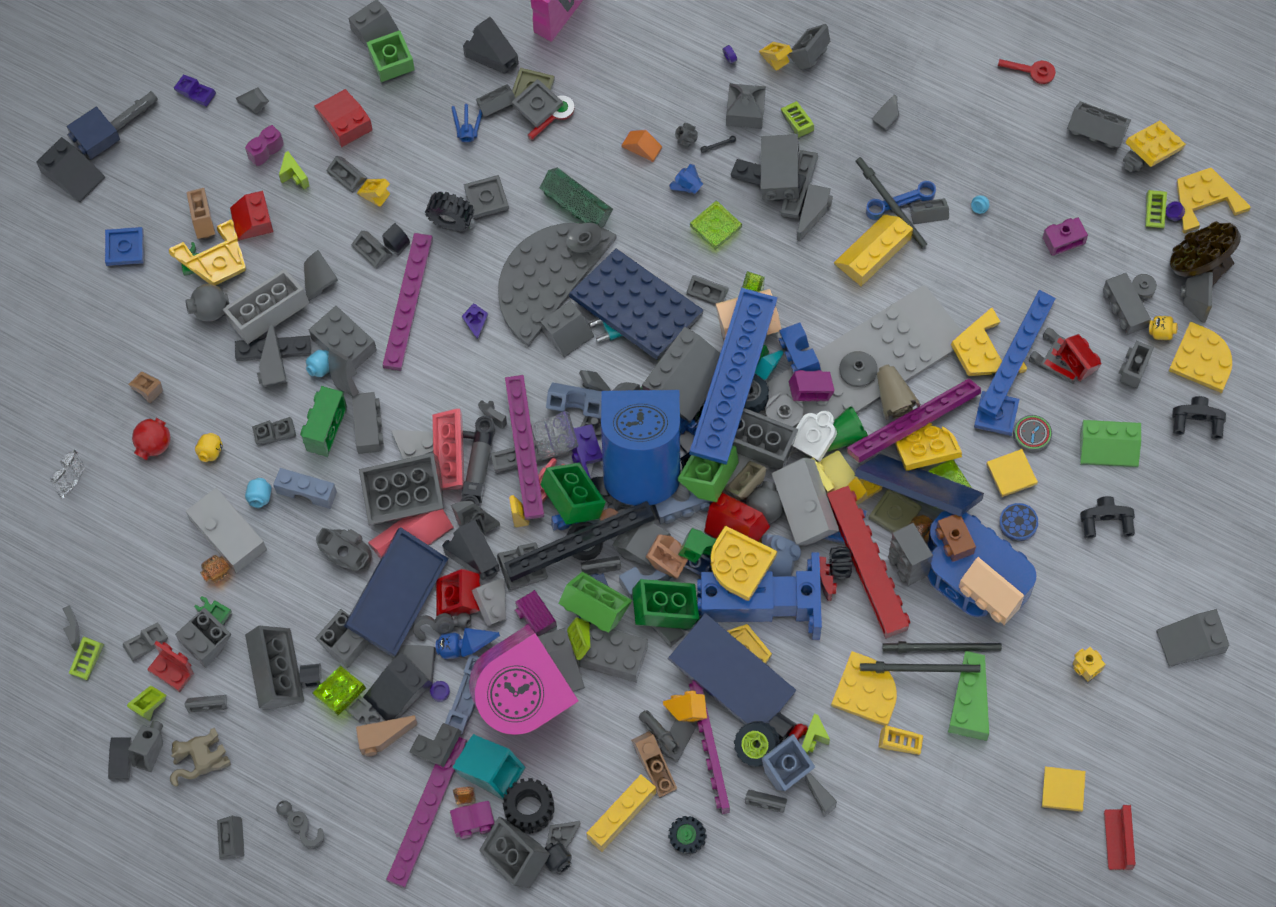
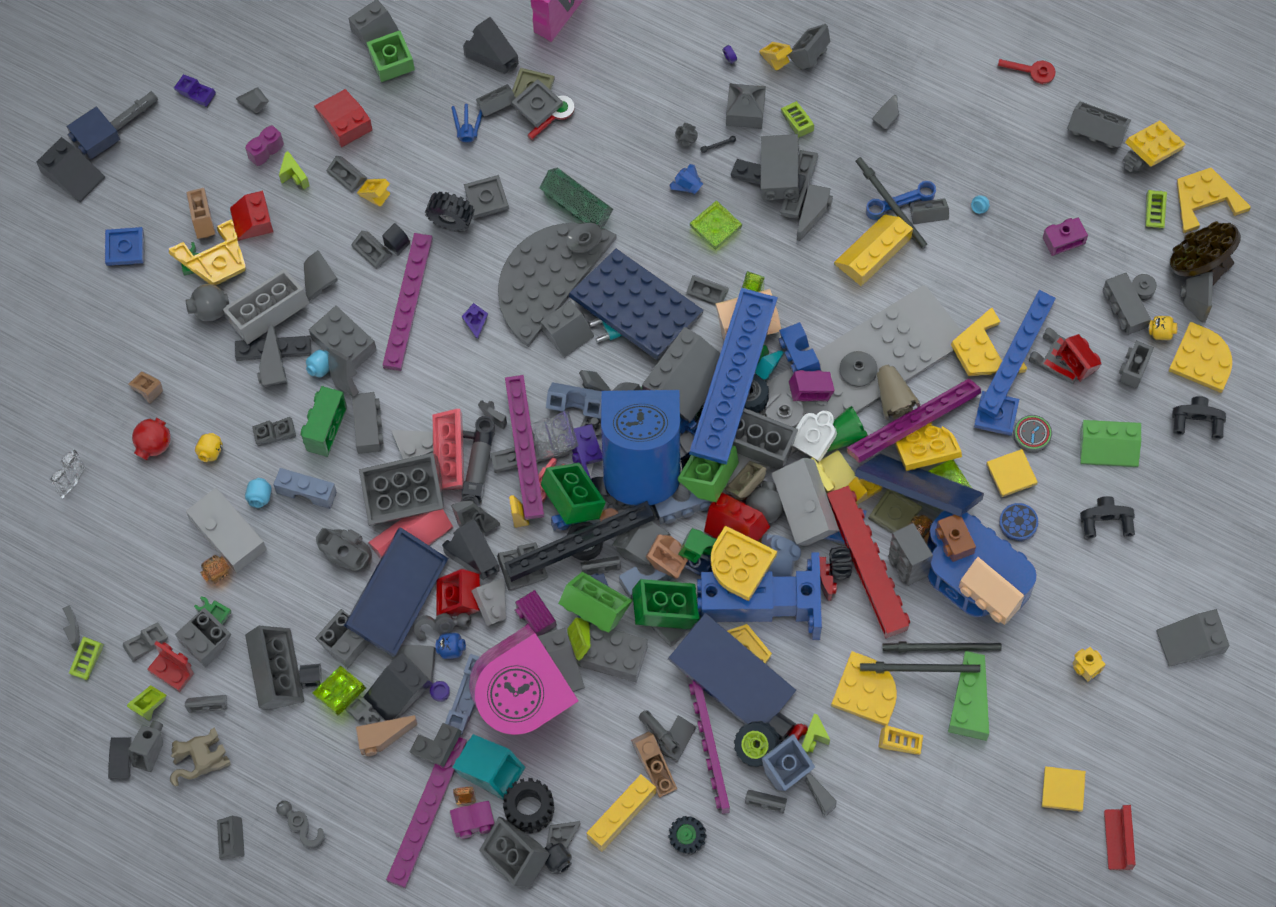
(475, 640): blue slope -> none
(642, 144): orange slope -> none
(687, 708): light orange slope -> none
(1175, 211): dark purple tile -> none

